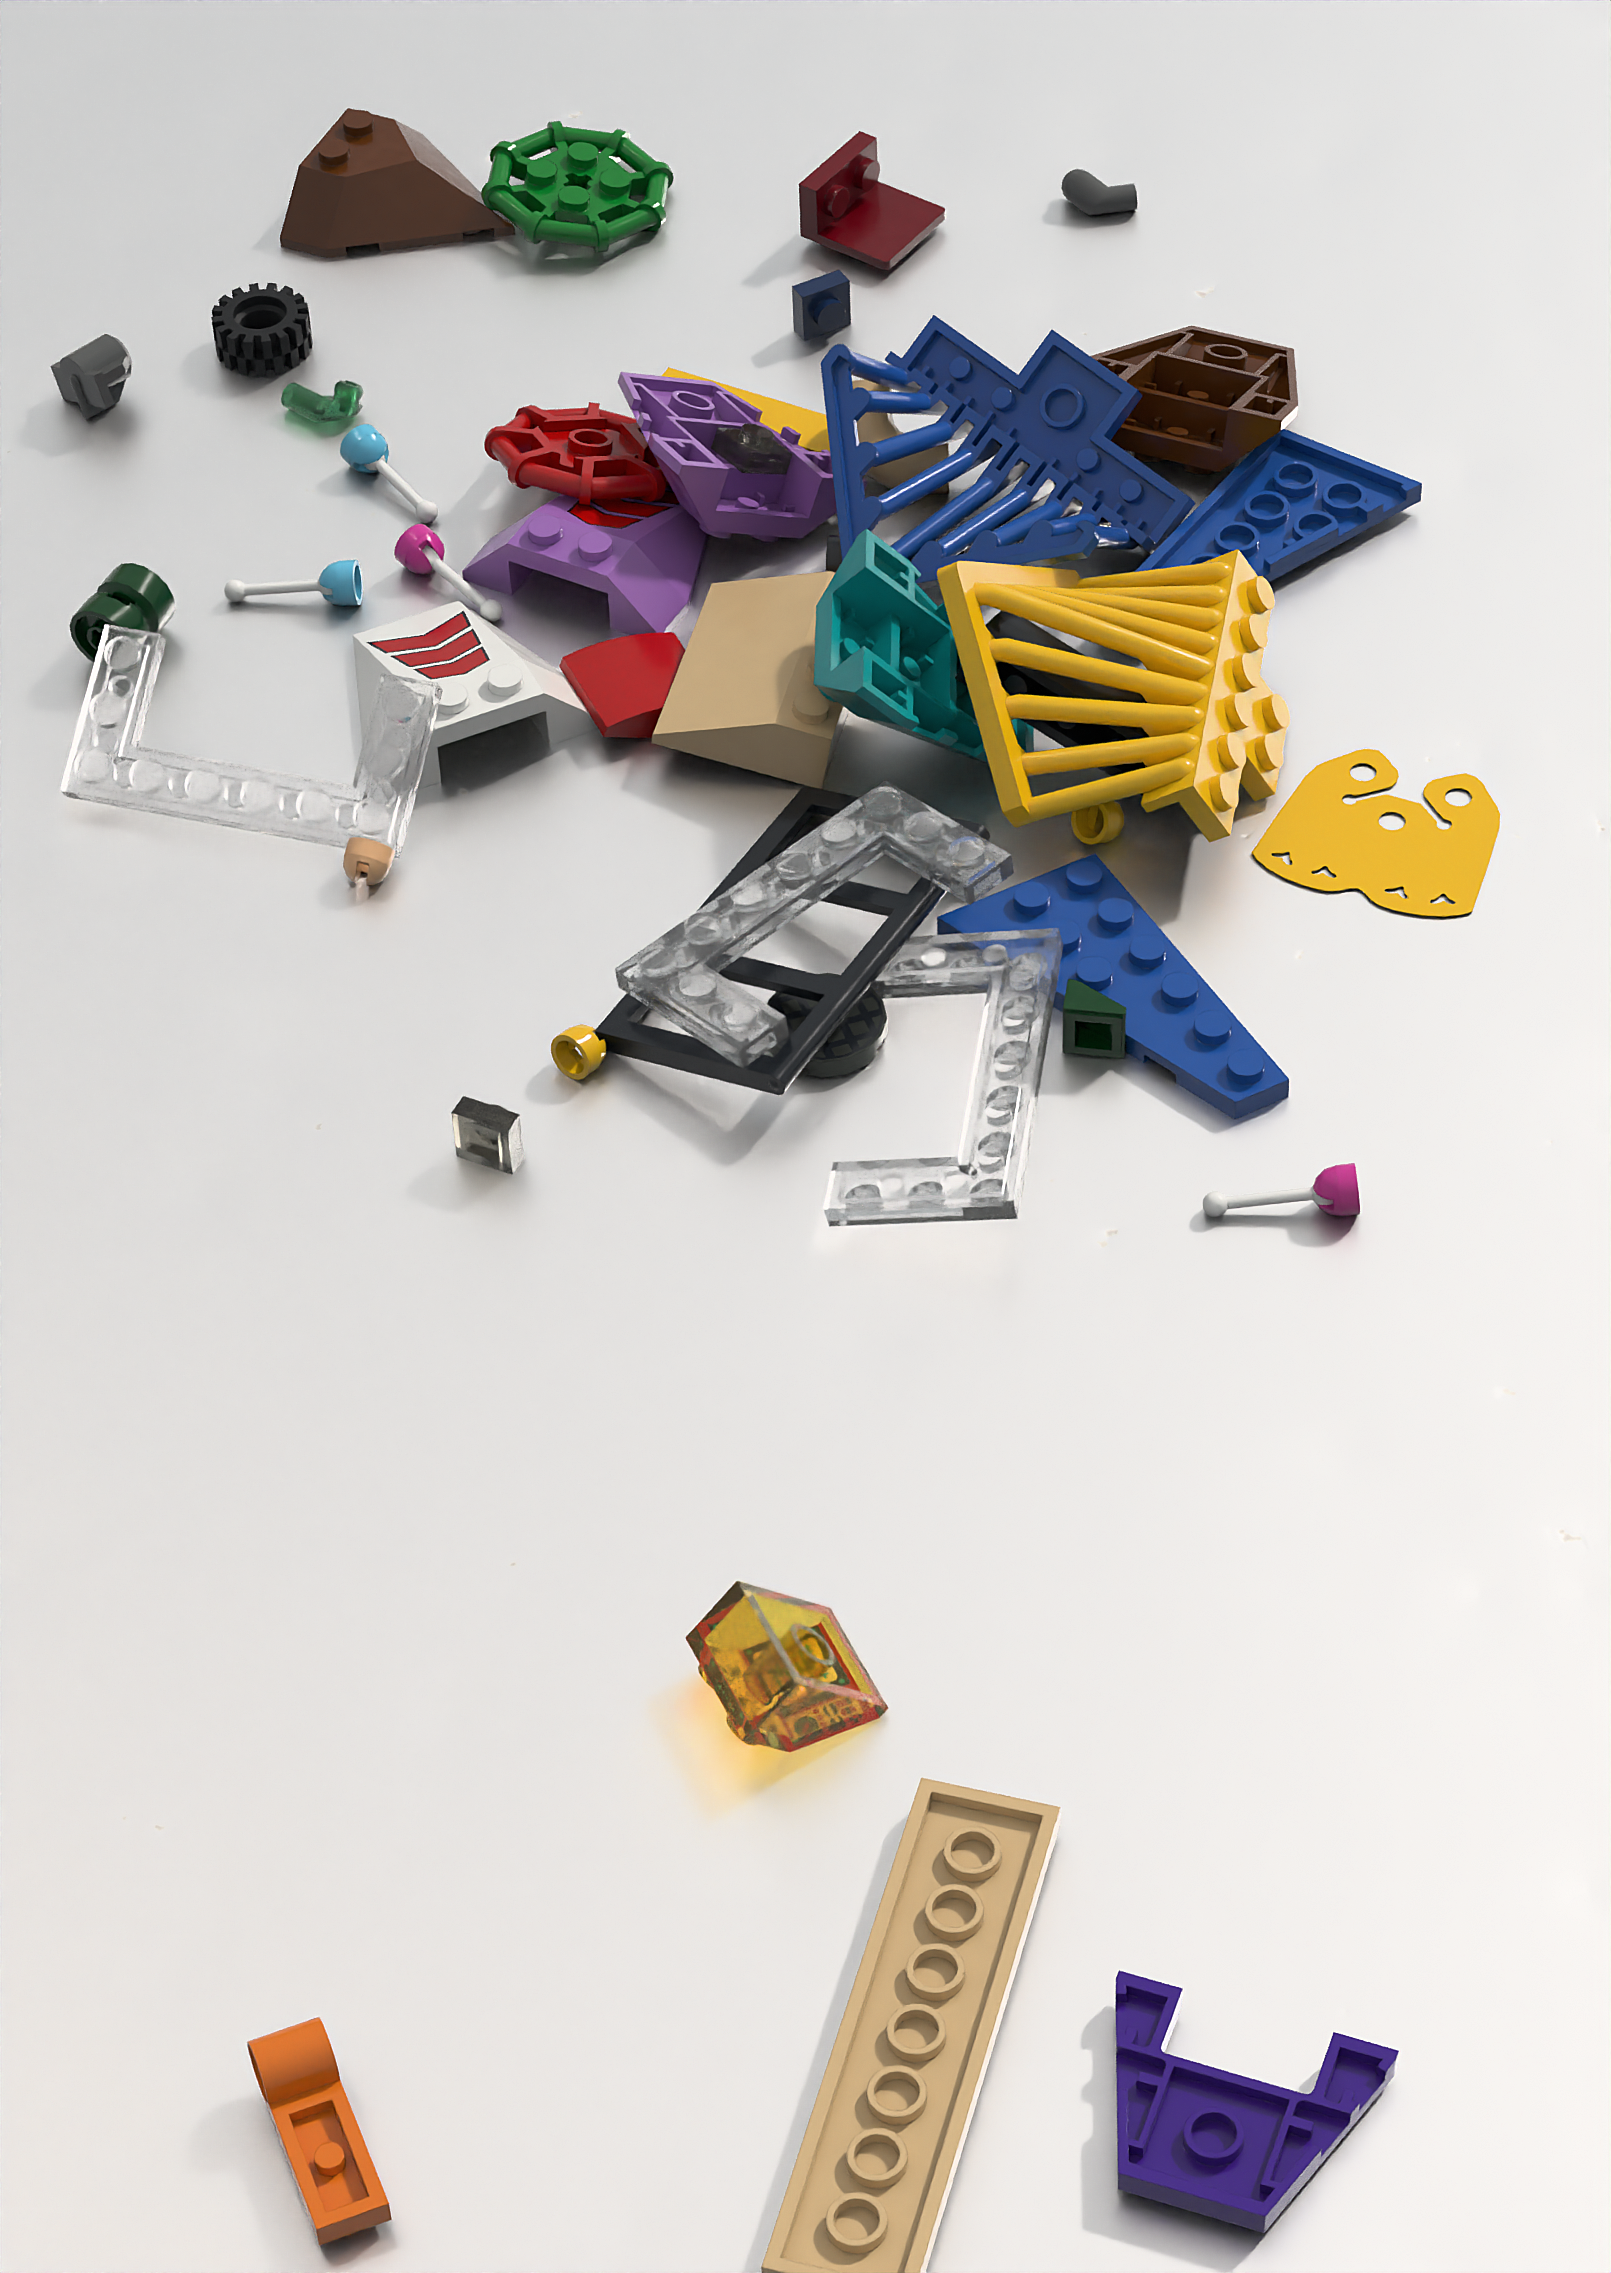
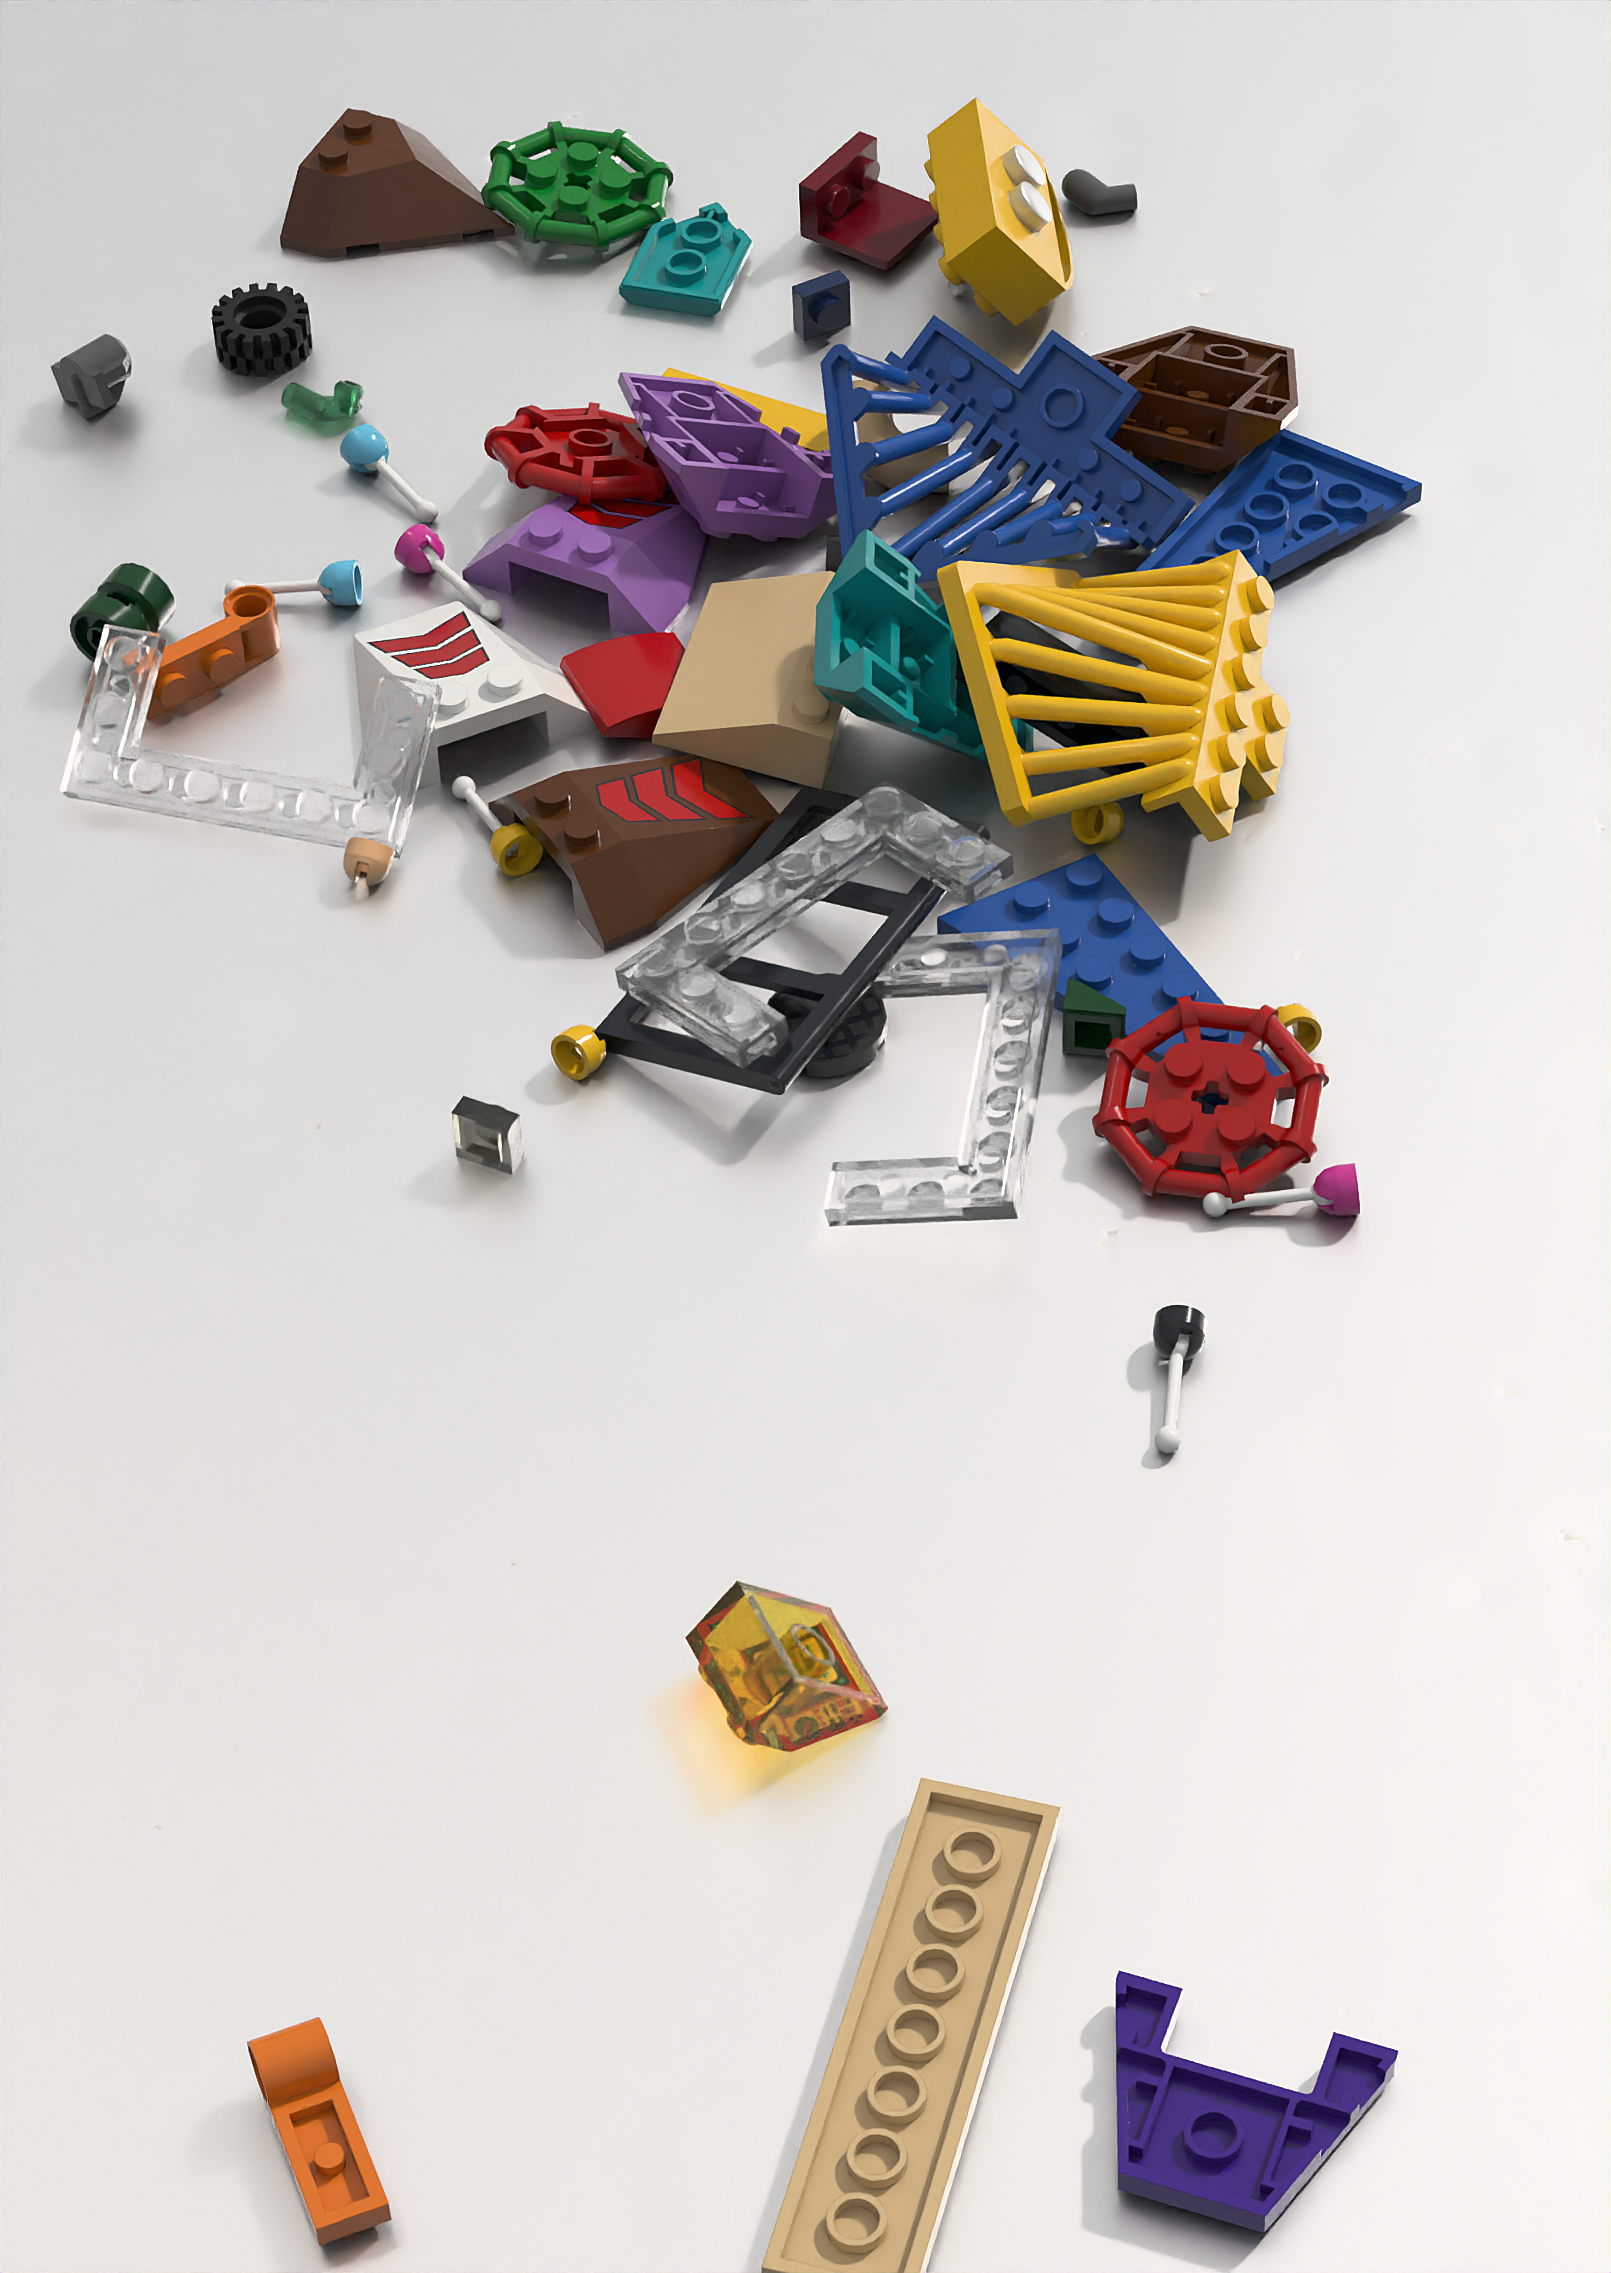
(219, 651): none -> orange plate
(514, 838): none -> yellow hinge
(640, 836): none -> reddish brown wedge
(688, 264): none -> teal tile
(752, 449): clear smoke plate -> none
(996, 216): none -> yellow piece
(1180, 1336): none -> hinge
(1203, 1068): none -> red plate
(1304, 1025): none -> yellow hinge
(1367, 857): yellow piece -> none

